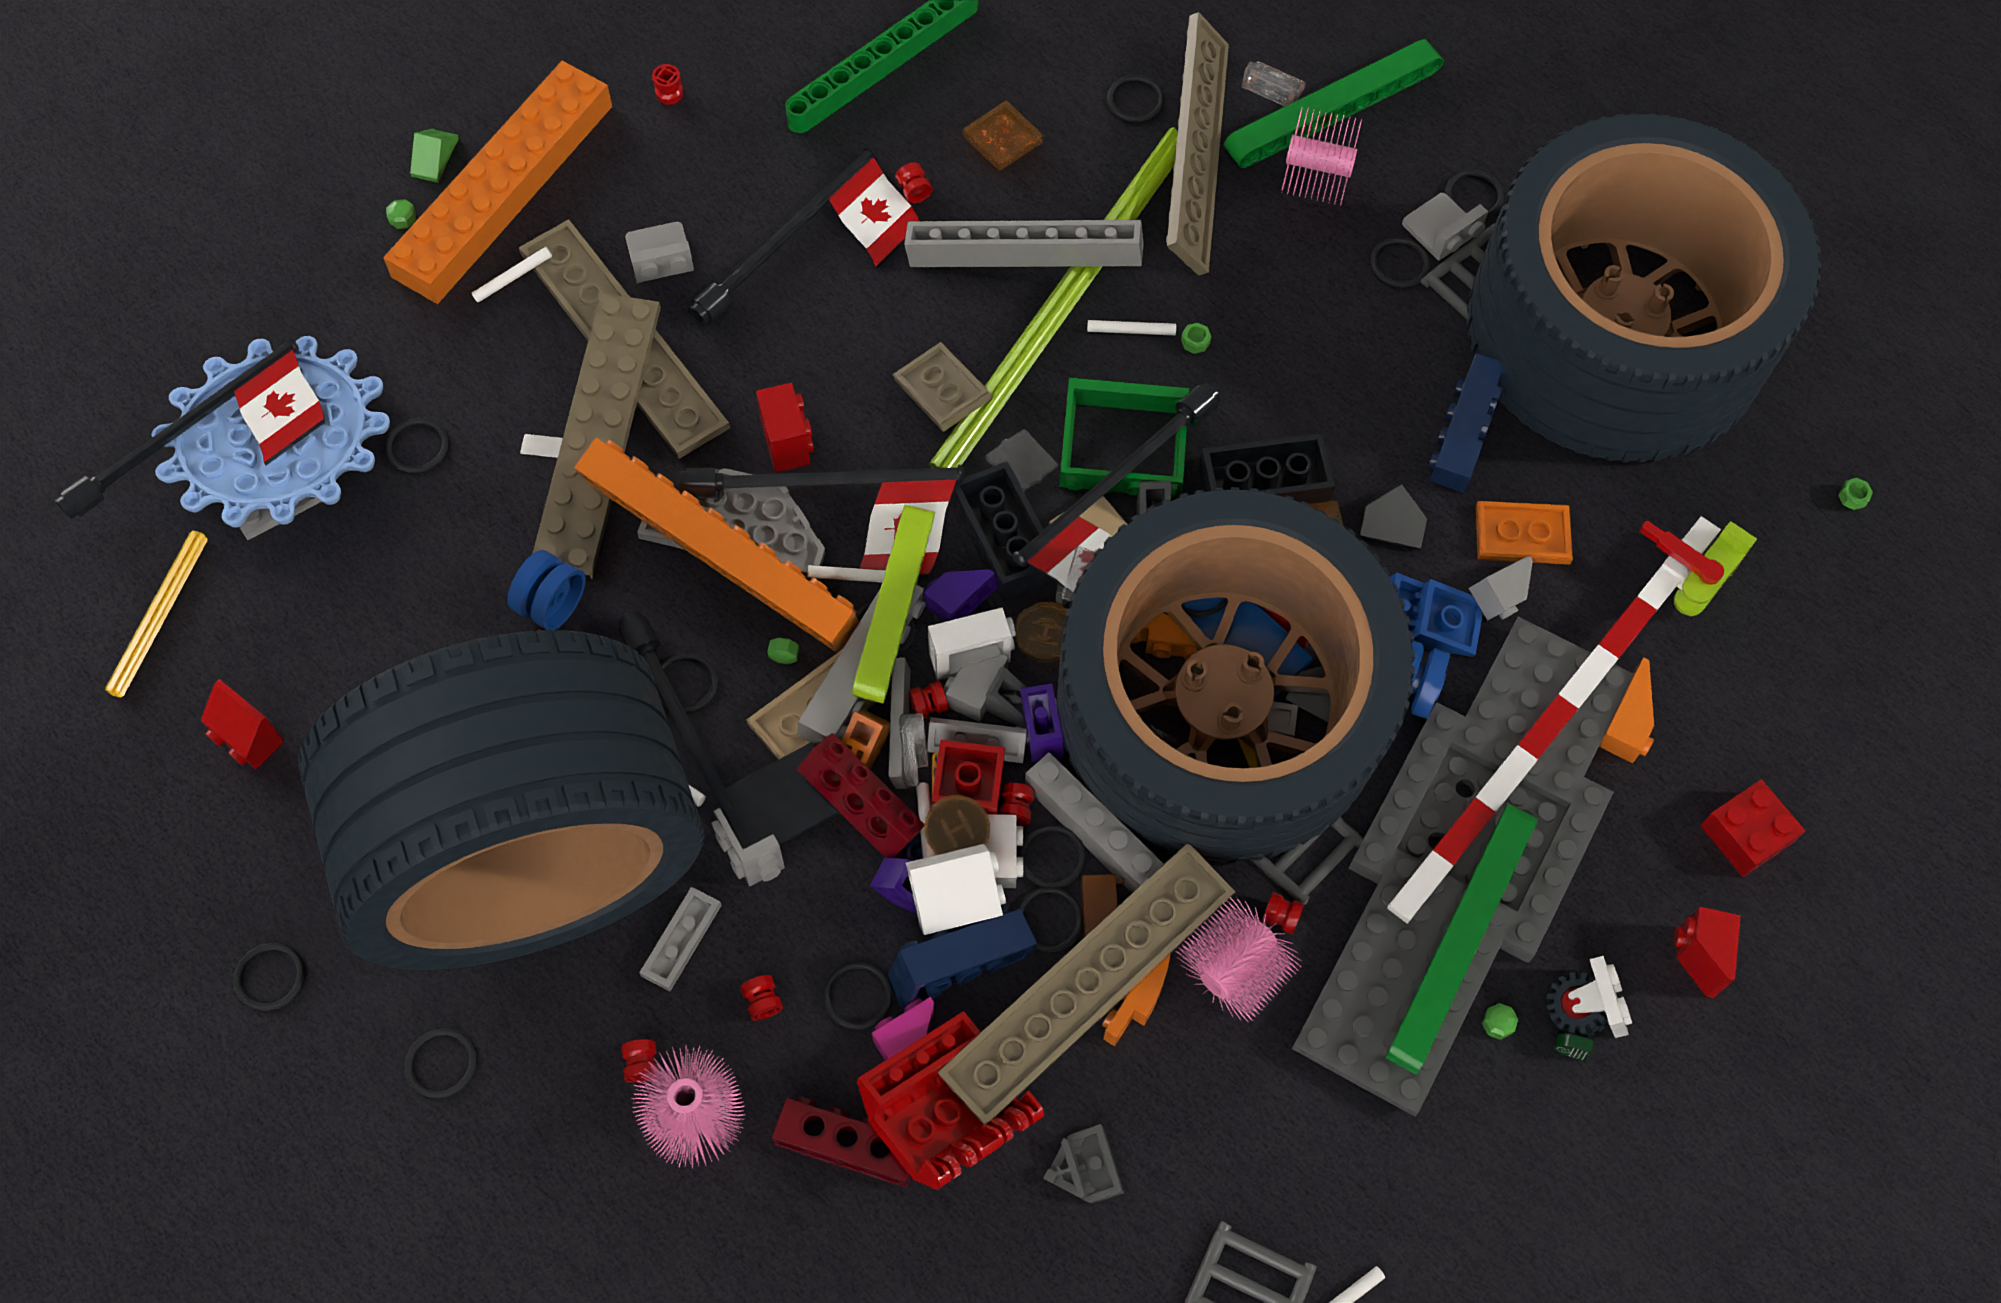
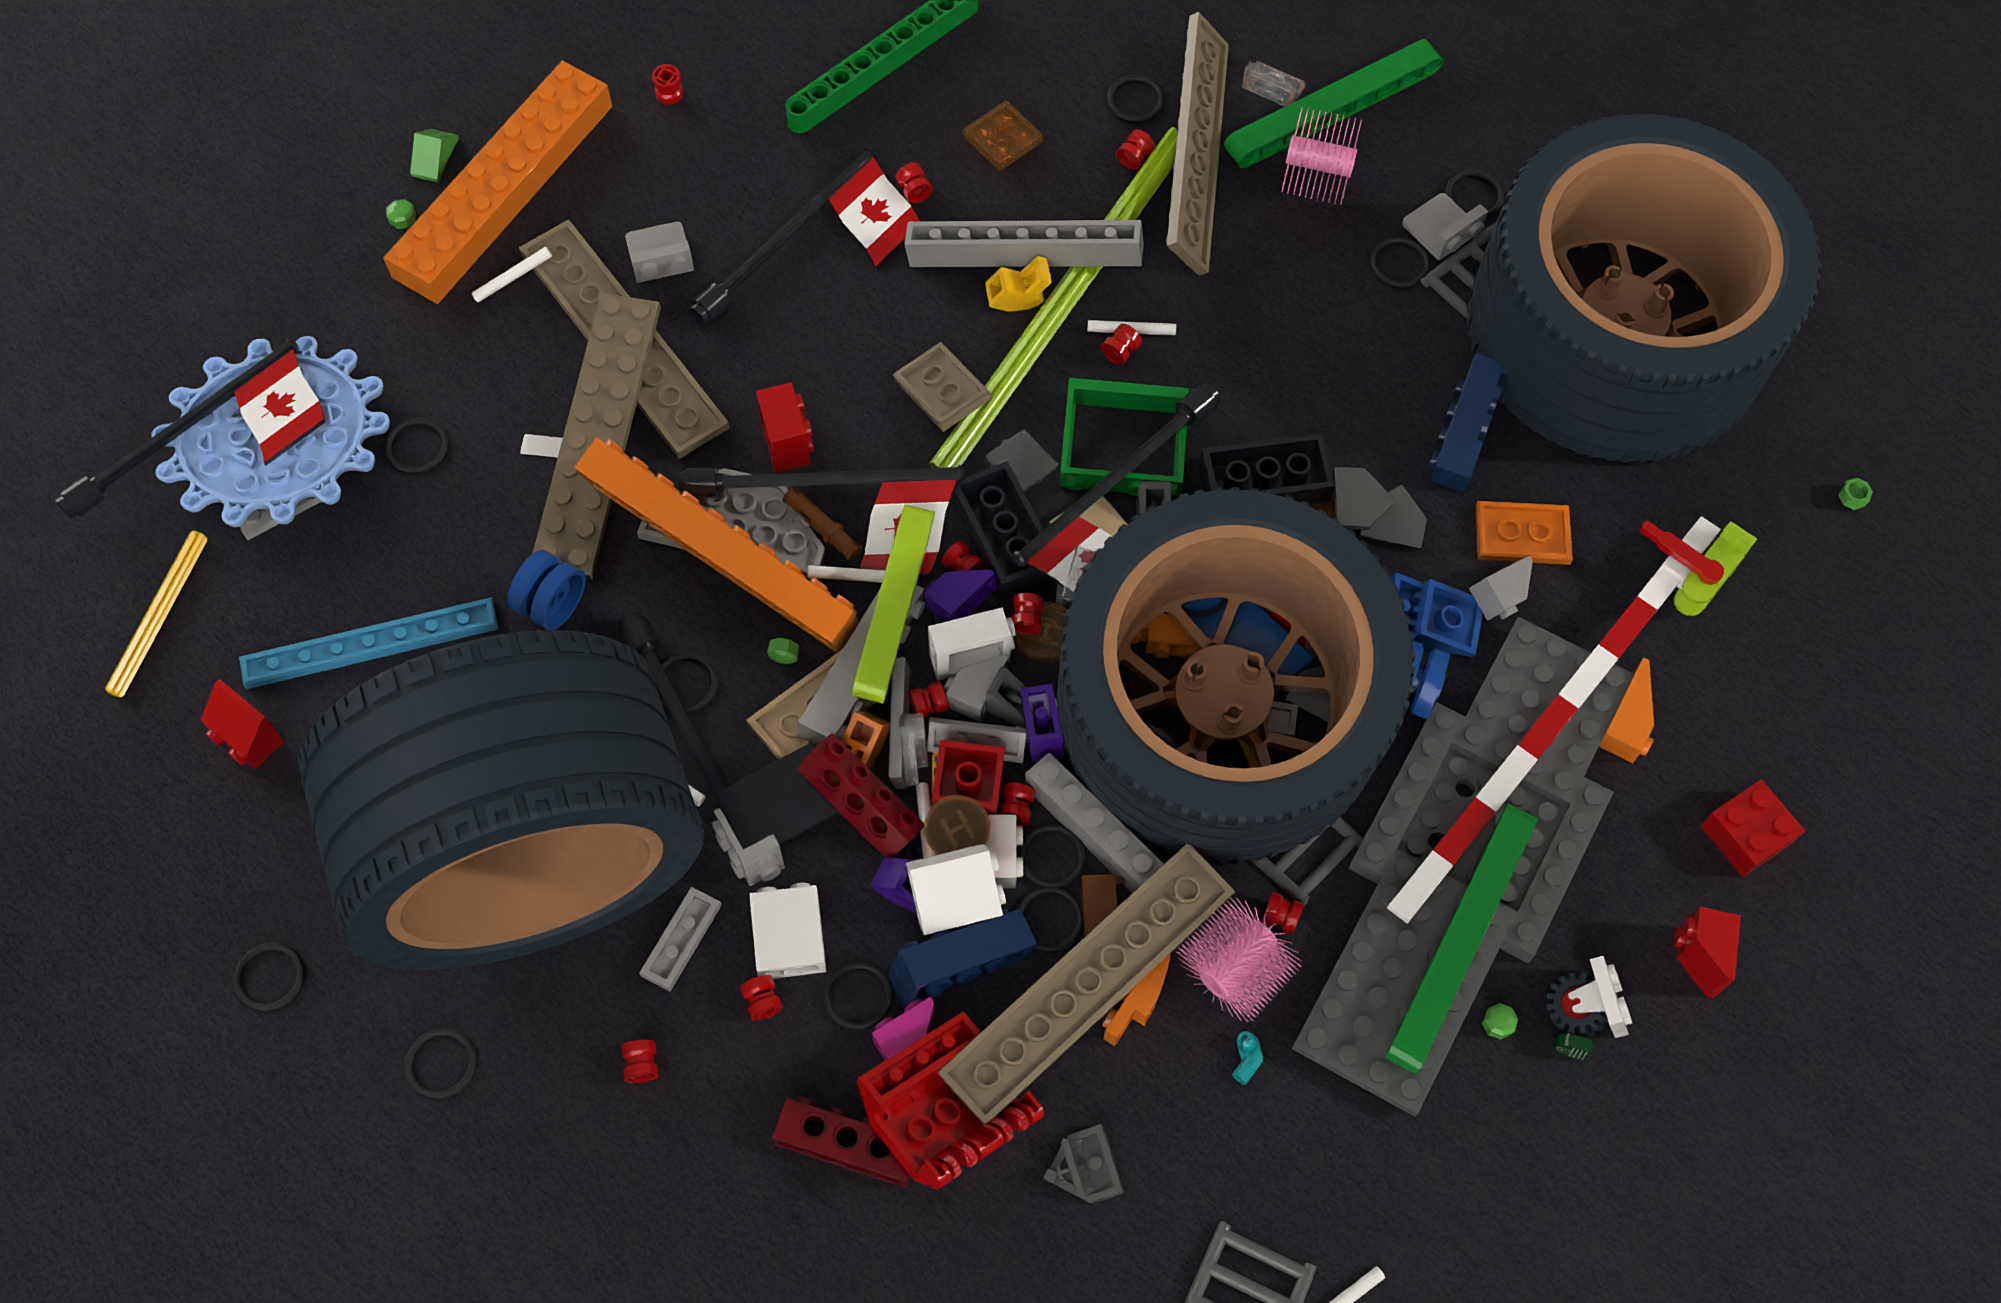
(368, 643): none -> dark azure tile
(689, 1106): bright pink piece -> none
(787, 931): none -> white brick
(832, 532): none -> reddish brown pin
(961, 559): none -> red wheel
(1018, 290): none -> yellow brick
(1027, 613): none -> red wheel
(1124, 341): none -> red wheel
(1137, 147): none -> red wheel
(1196, 338): bright green tile -> none
(1250, 1055): none -> teal arm
(1359, 498): none -> dark grey slope

